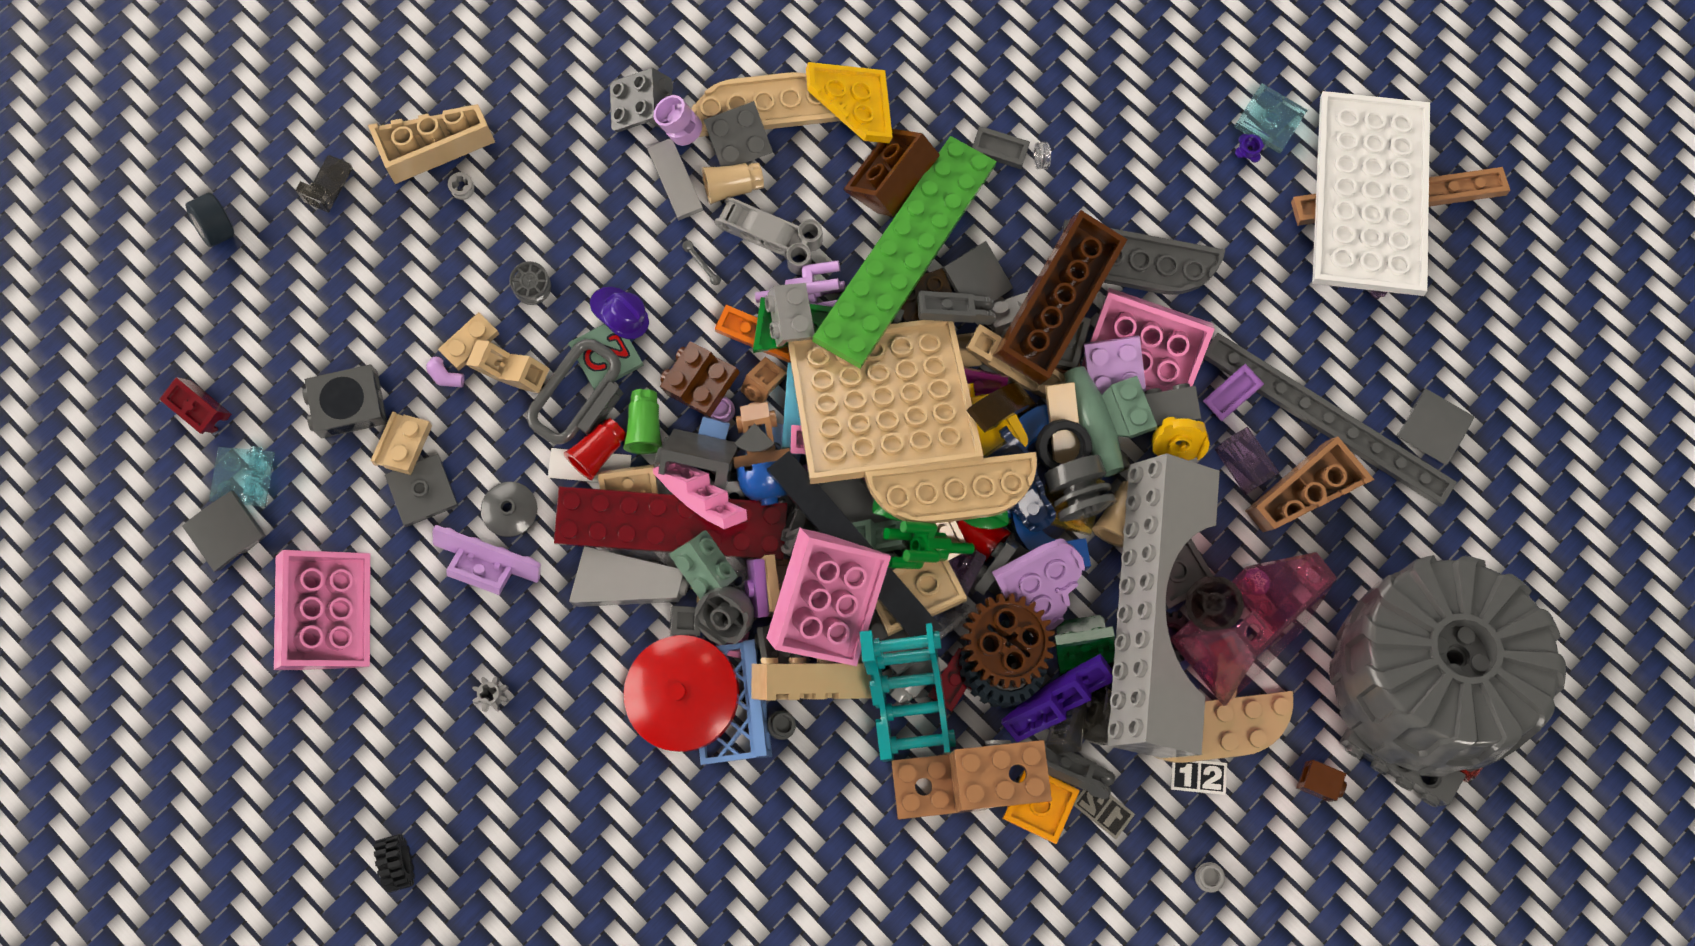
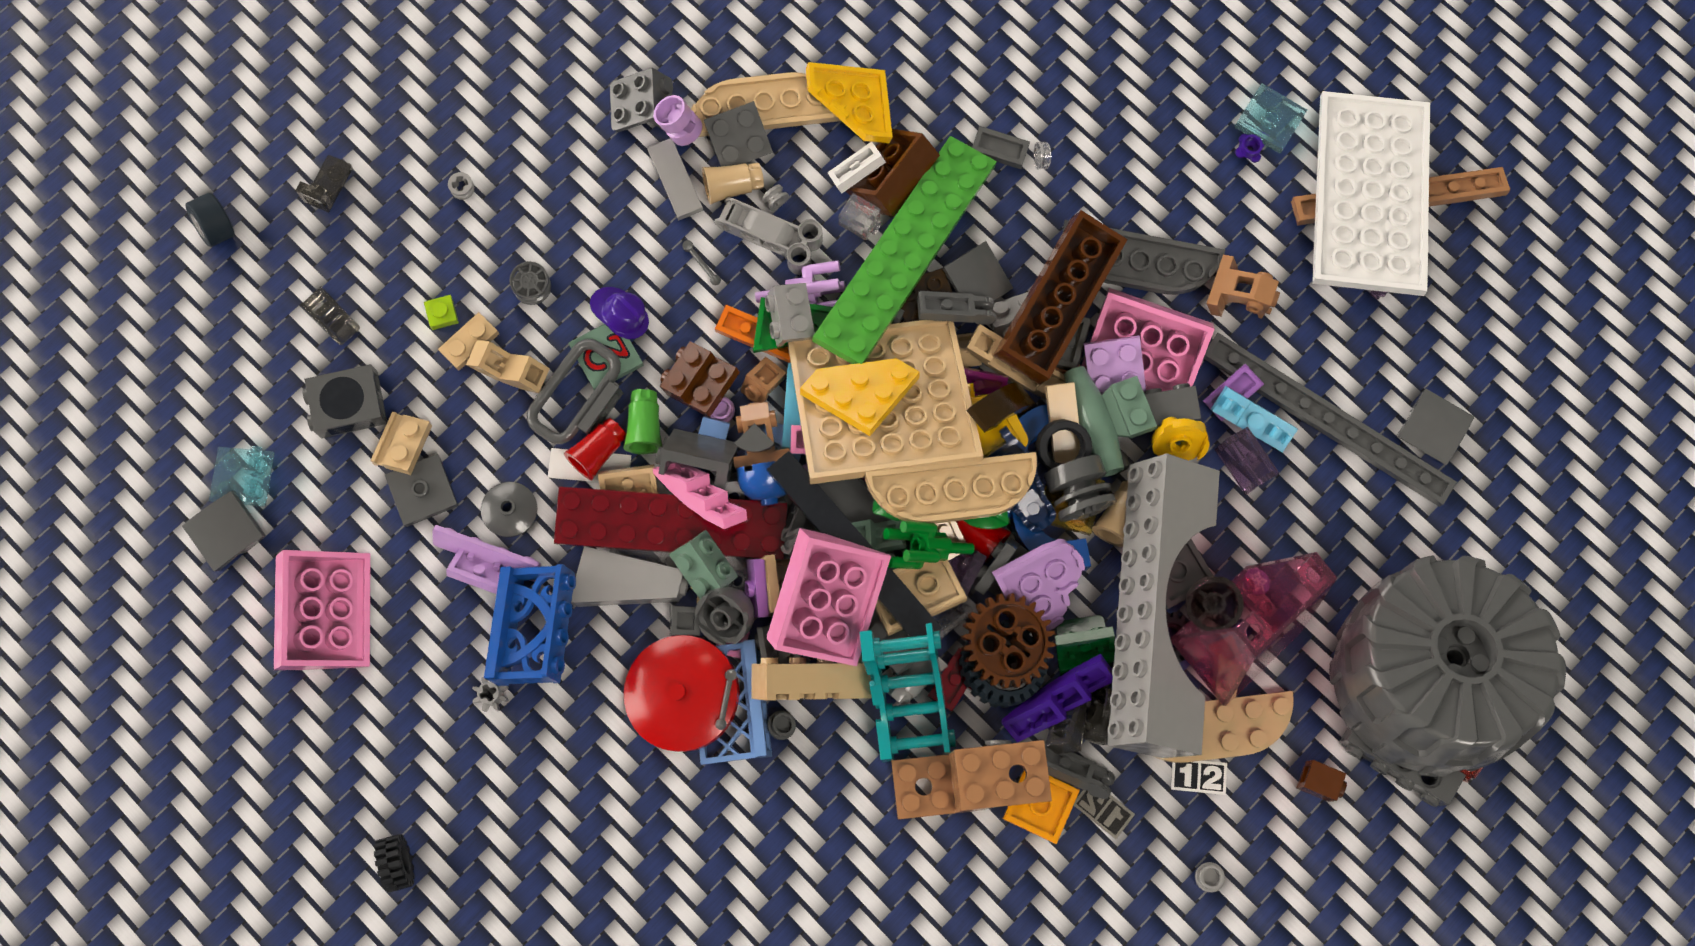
(194, 405): dark red hinge -> none
(341, 328): none -> clear smoke slope
(430, 140): tan wedge -> none
(440, 375): lavender arm -> none
(441, 312): none -> lime plate
(507, 614): none -> blue fence
(730, 675): none -> dark grey hinge
(775, 197): none -> light grey bush
(856, 167): none -> white tile
(860, 217): none -> clear brick
(861, 392): none -> yellow plate
(1258, 301): none -> medium nougat tile
(1260, 421): none -> medium azure plate
(1311, 484): medium nougat wedge -> none

